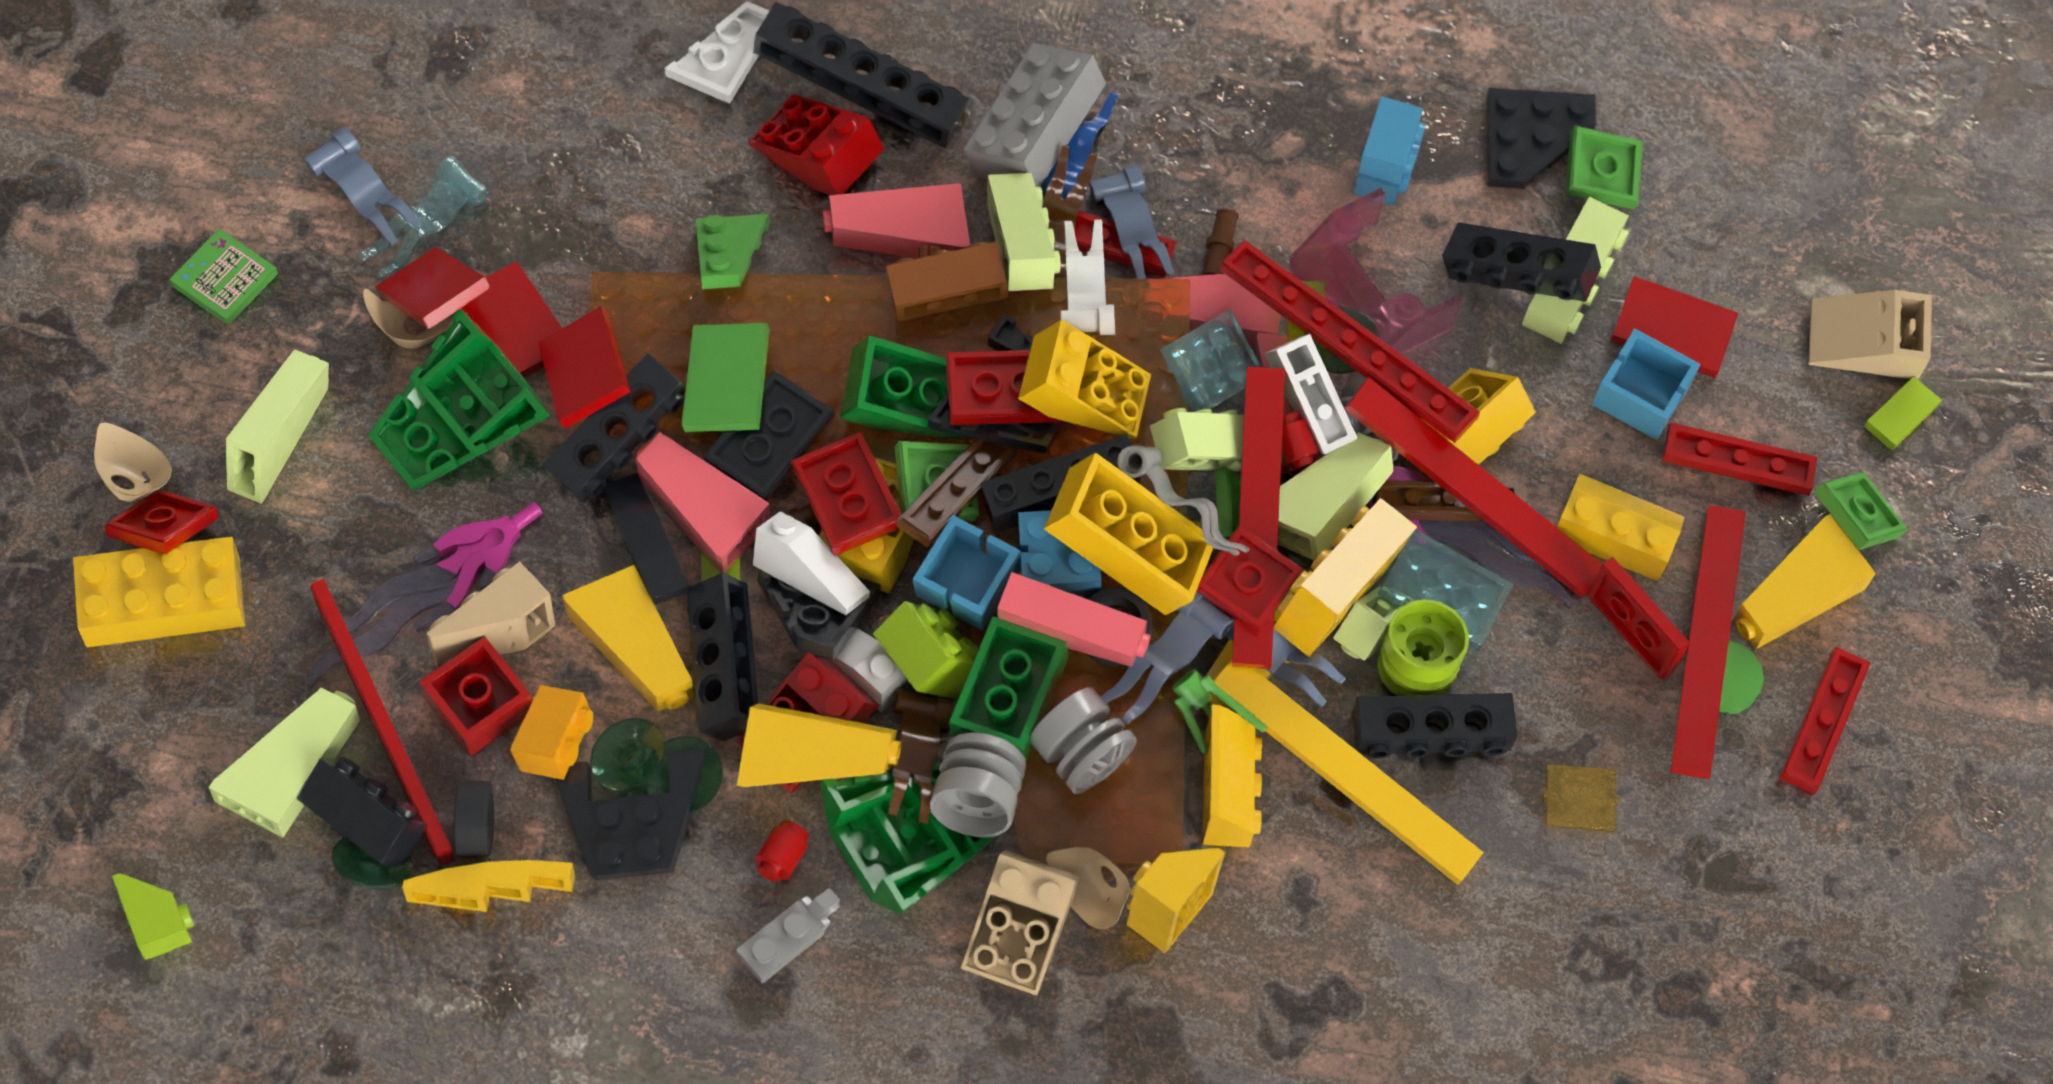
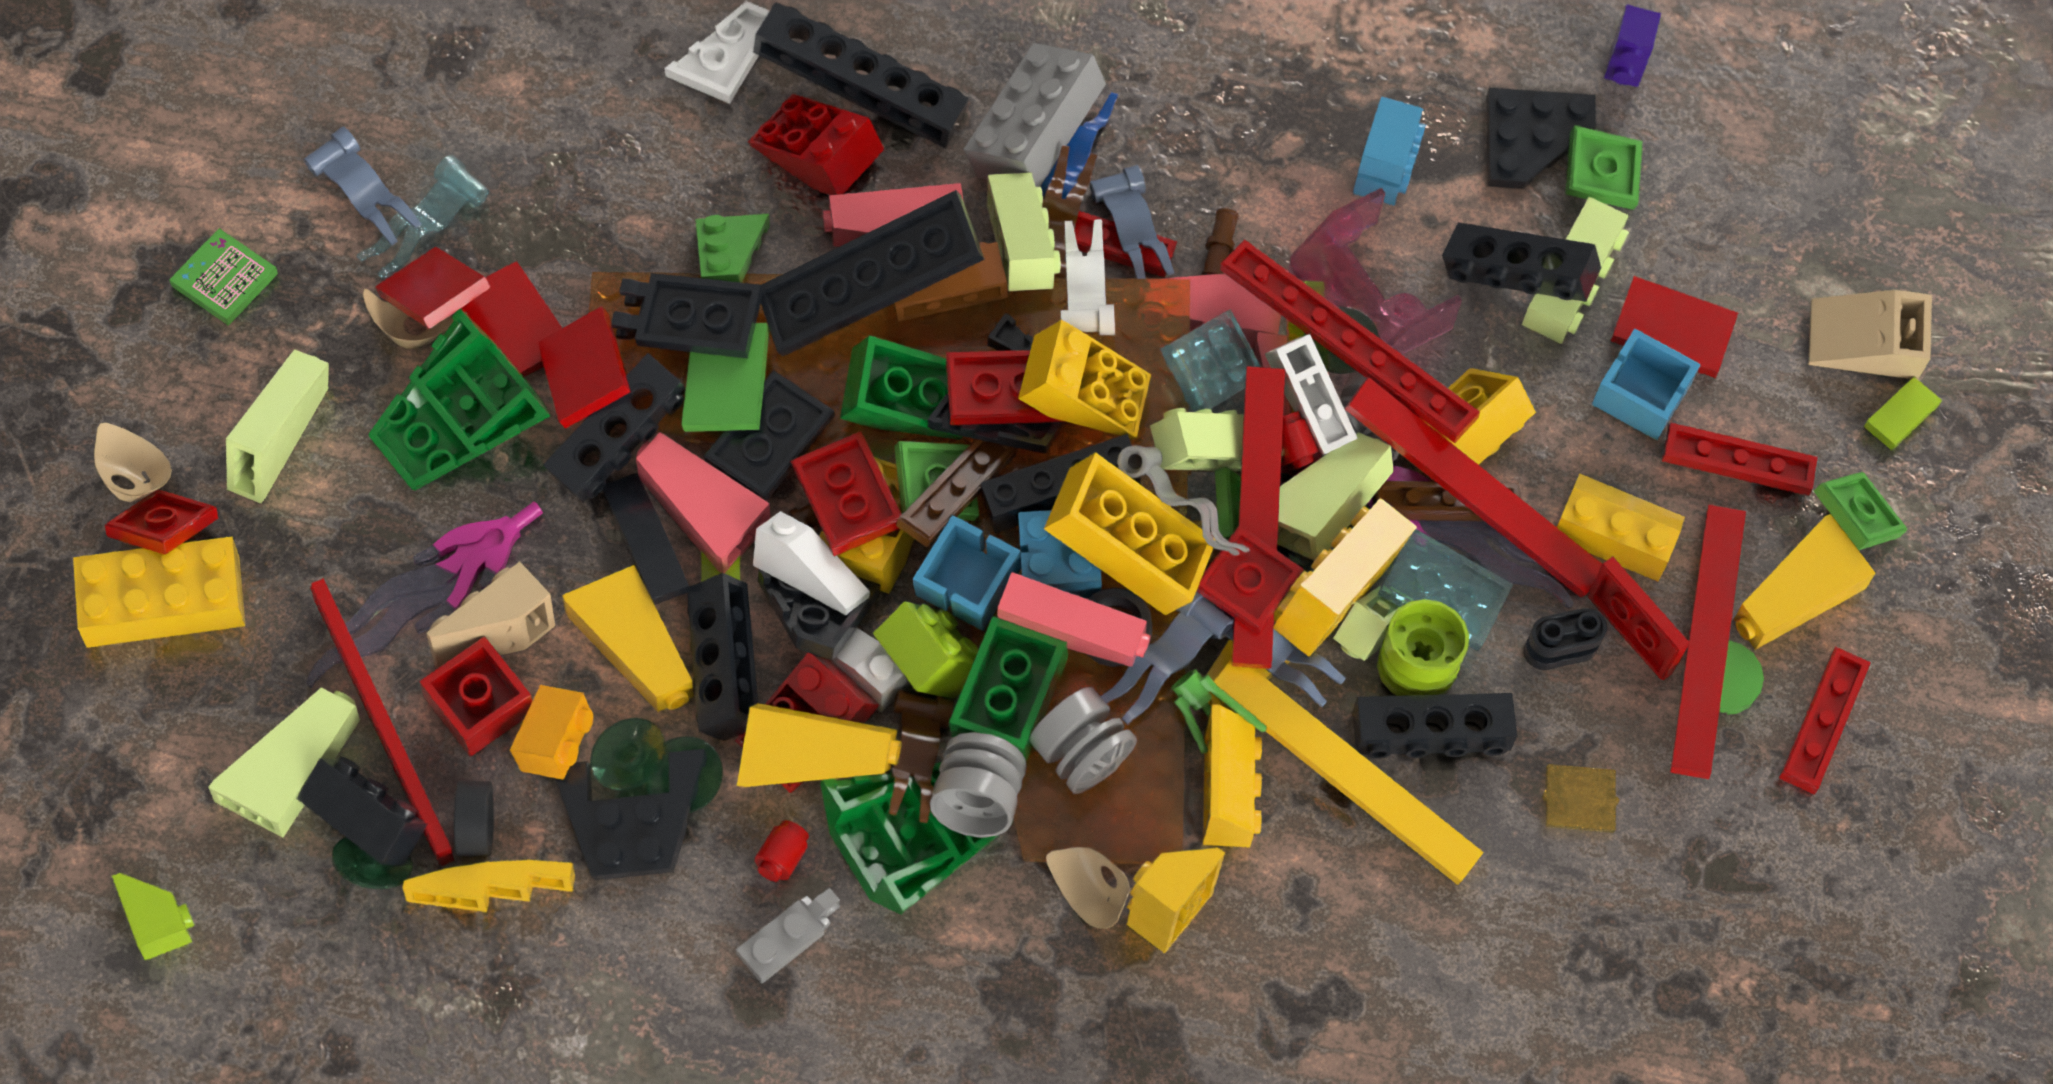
(690, 314): none -> black tile
(870, 273): none -> black plate
(1020, 921): tan slope -> none
(1565, 638): none -> black brick
(1632, 45): none -> dark purple brick

